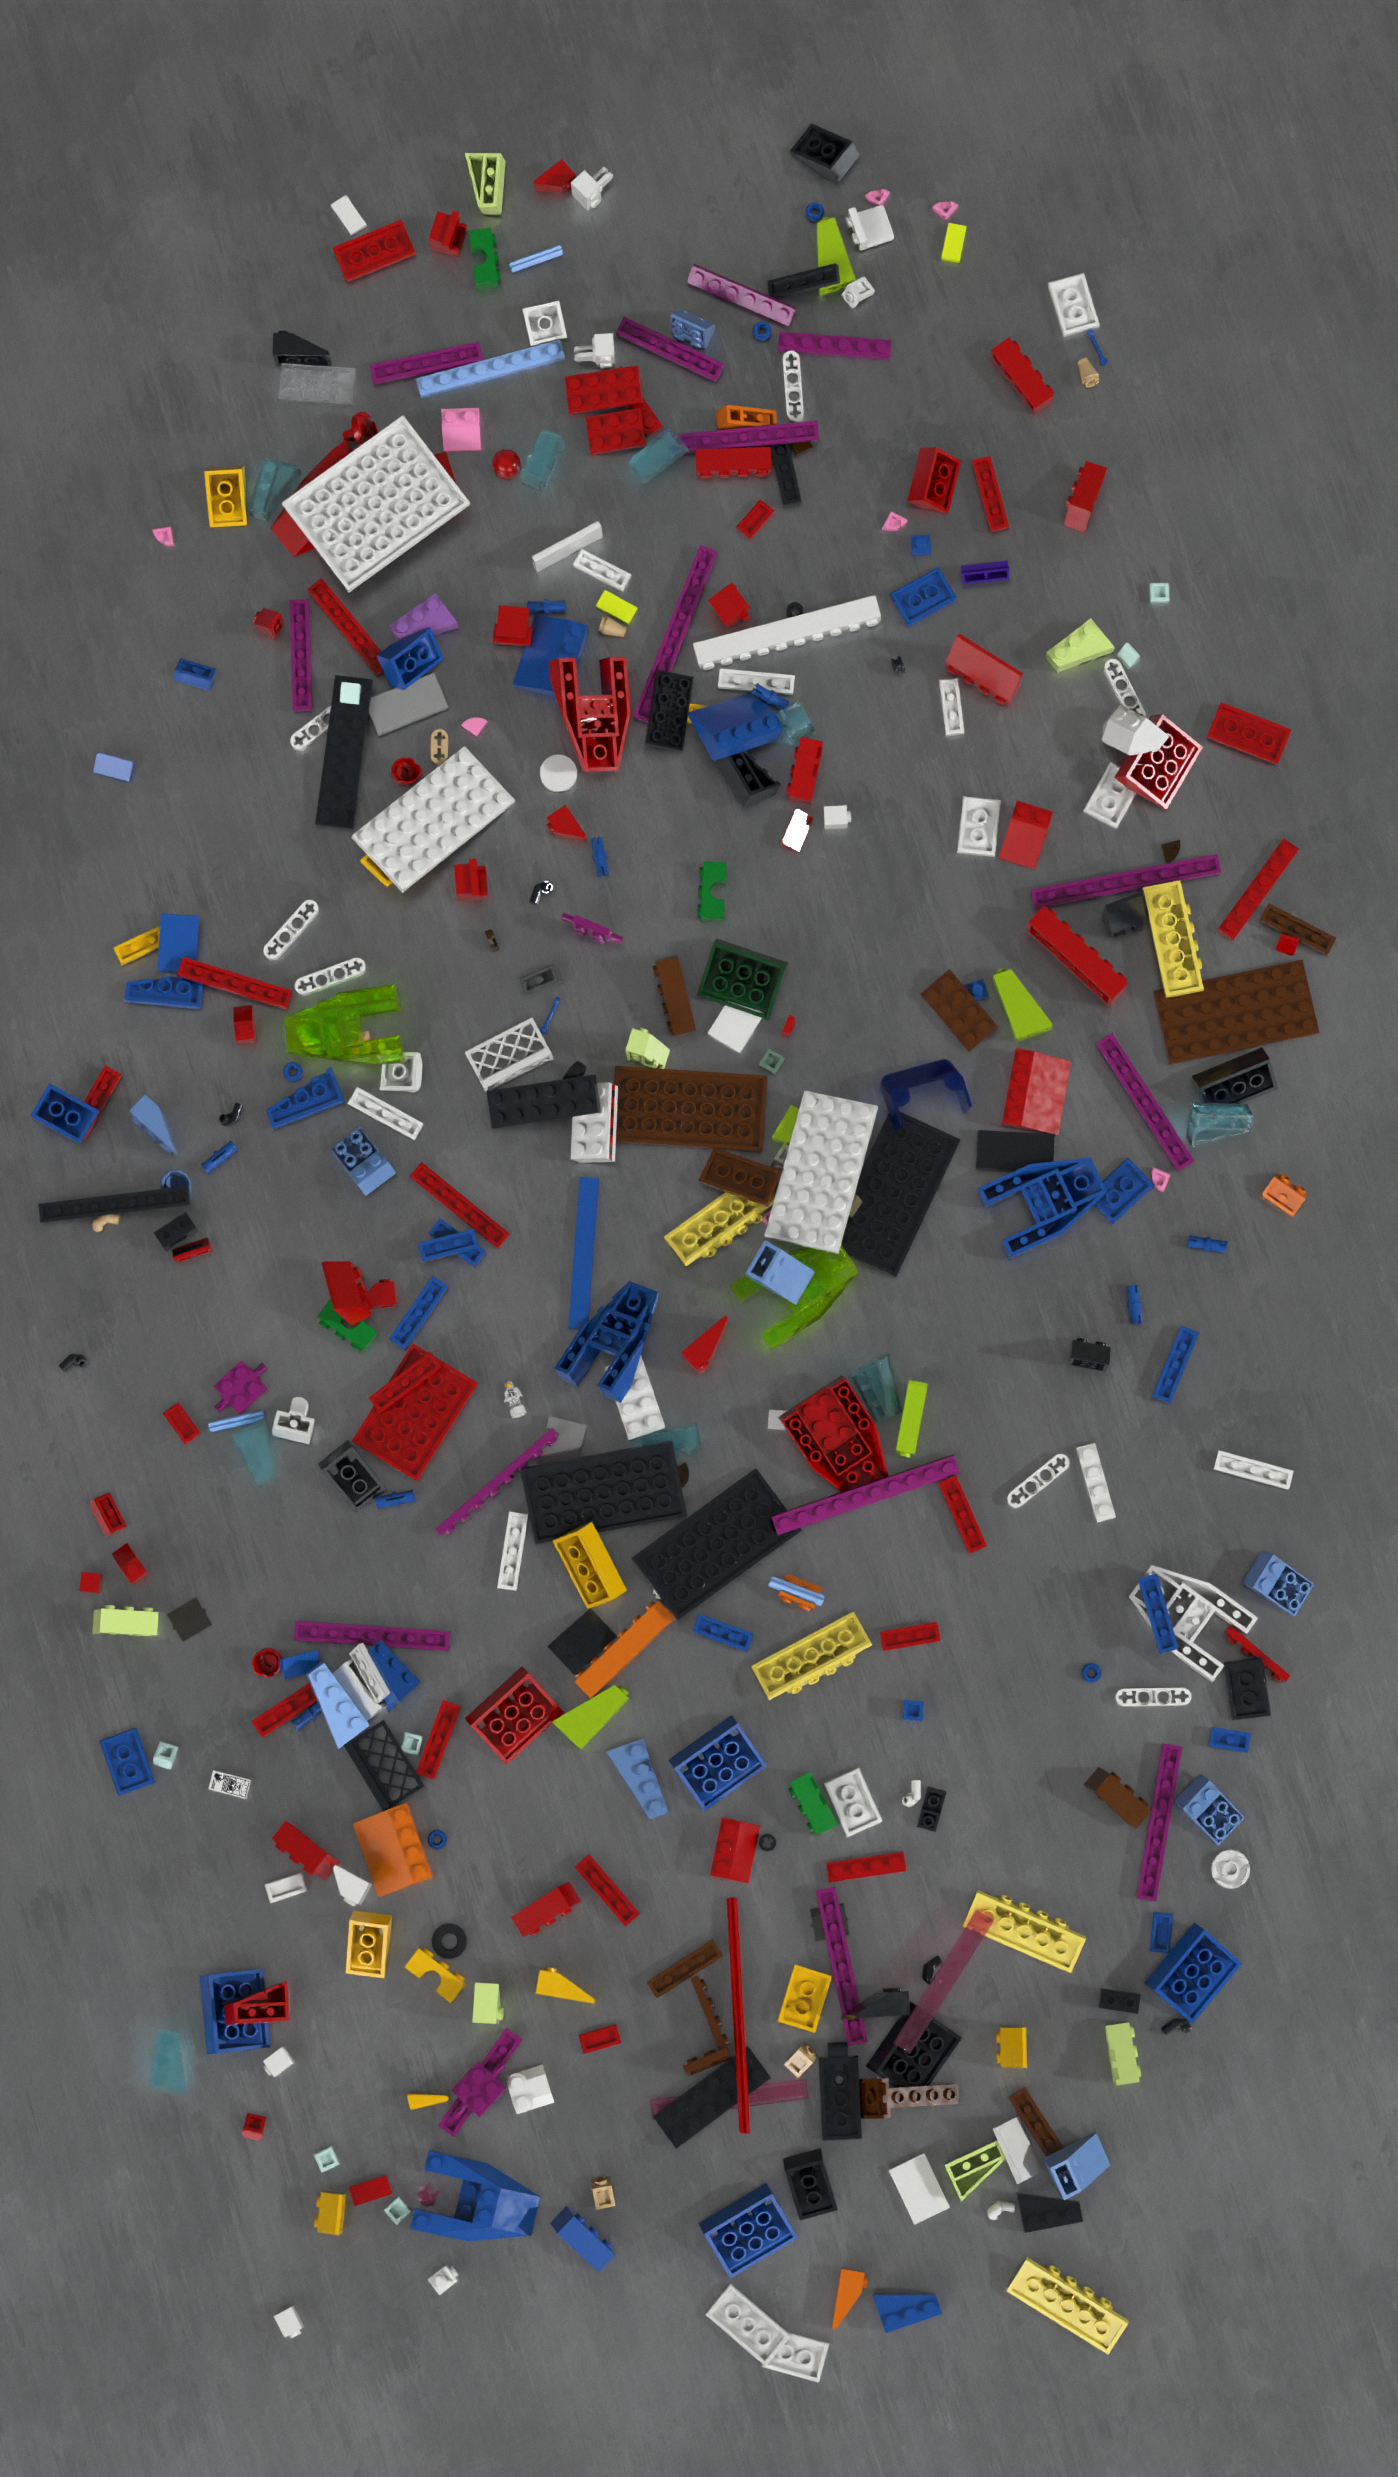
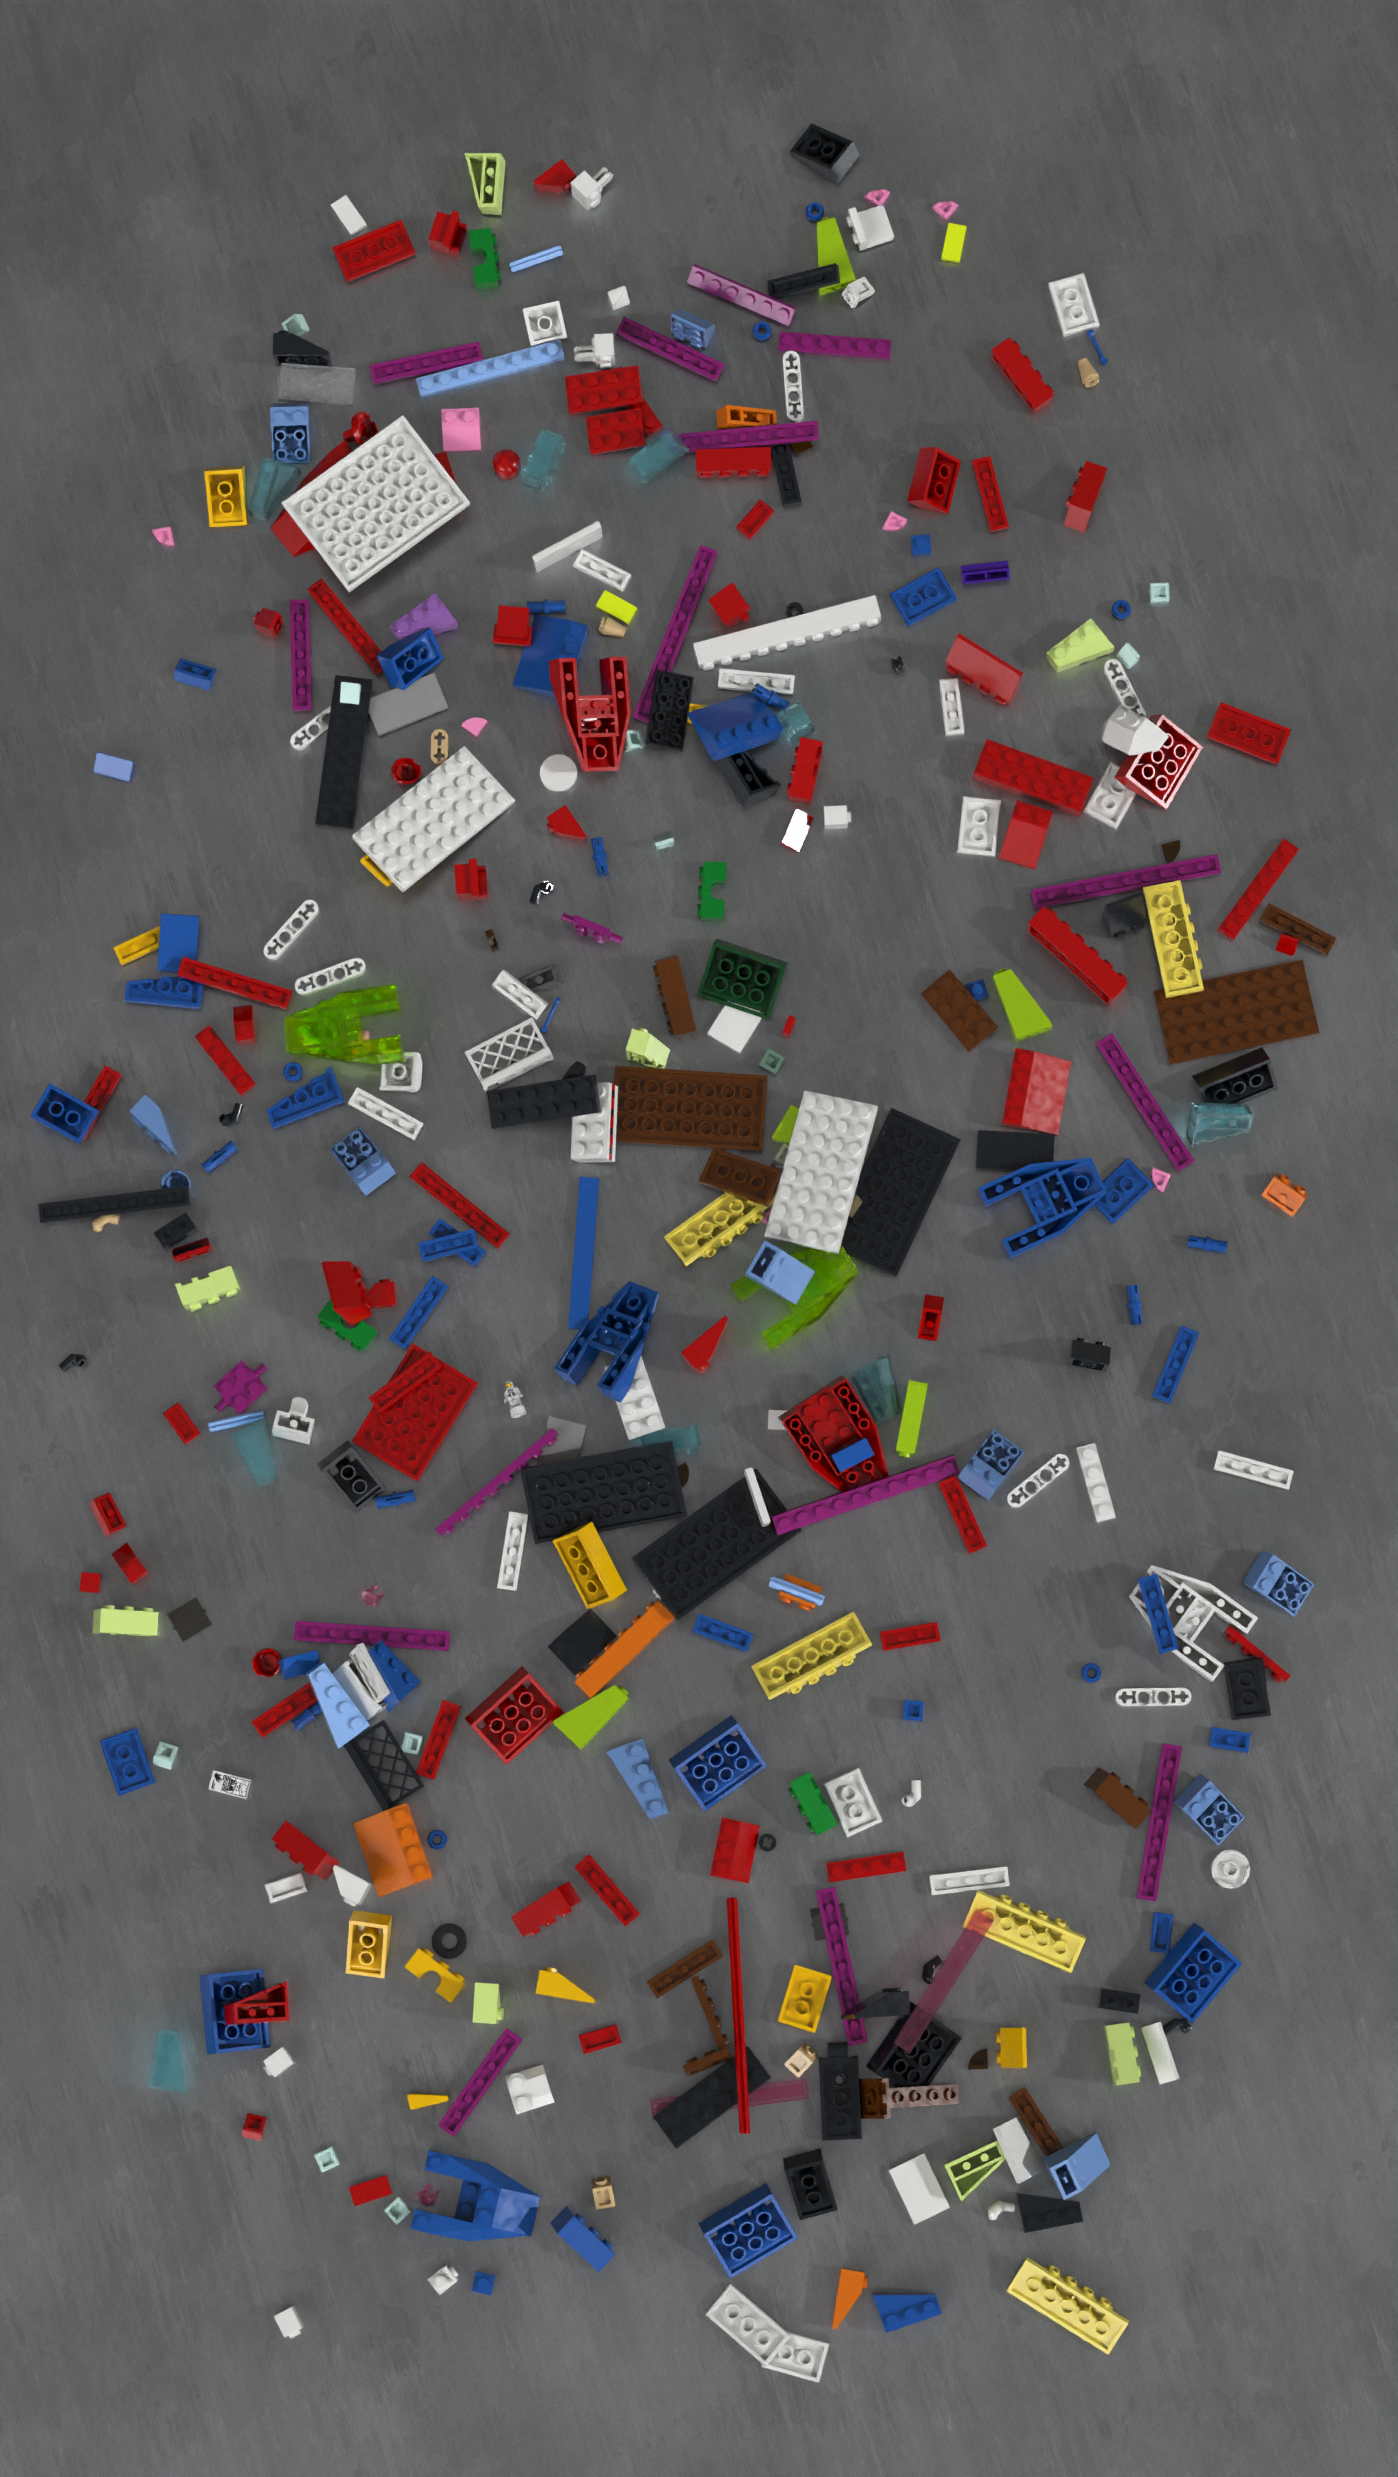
(208, 1288): none -> yellowish green wedge
(225, 1060): none -> red plate
(290, 432): none -> medium blue slope
(296, 324): none -> light aqua slope
(330, 2212): yellow slope -> none
(370, 1598): none -> clear pink plate
(478, 2089): magenta plate -> none
(483, 2283): none -> blue plate
(520, 994): none -> white tile
(618, 297): none -> white slope
(633, 740): none -> light aqua slope
(663, 840): none -> light aqua slope
(757, 1497): none -> white tile
(852, 1454): none -> blue tile
(896, 1086): clear blue windscreen -> none
(931, 1317): none -> red slope
(931, 1809): black slope -> none
(969, 1880): none -> white plate
(979, 2060): none -> dark brown tile
(991, 1464): none -> medium blue slope
(1033, 778): none -> red brick
(1121, 603): none -> blue plate
(1160, 2052): none -> white tile

